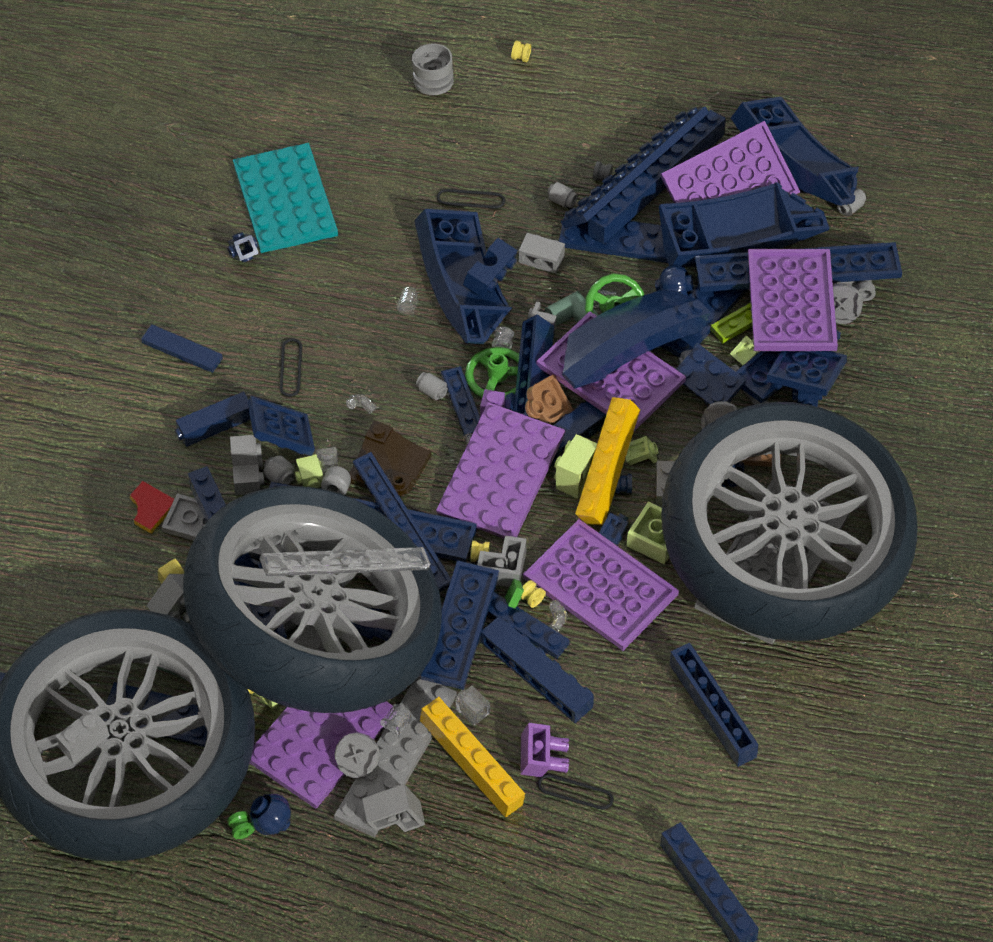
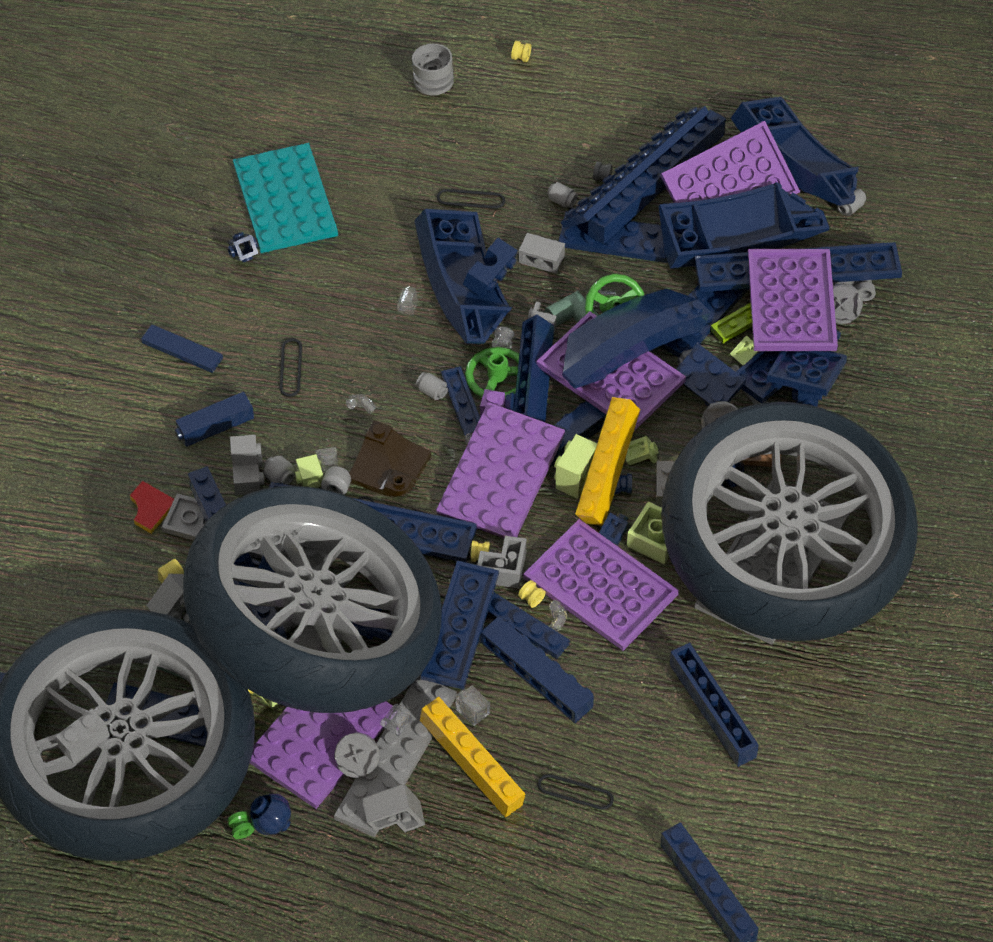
(281, 426): dark blue plate -> none
(344, 561): clear plate -> none
(396, 511): dark blue tile -> none
(514, 593): bright green tile -> none
(536, 751): medium lavender brick -> none
(547, 401): medium nougat plate -> none
(675, 279): dark blue plant -> none

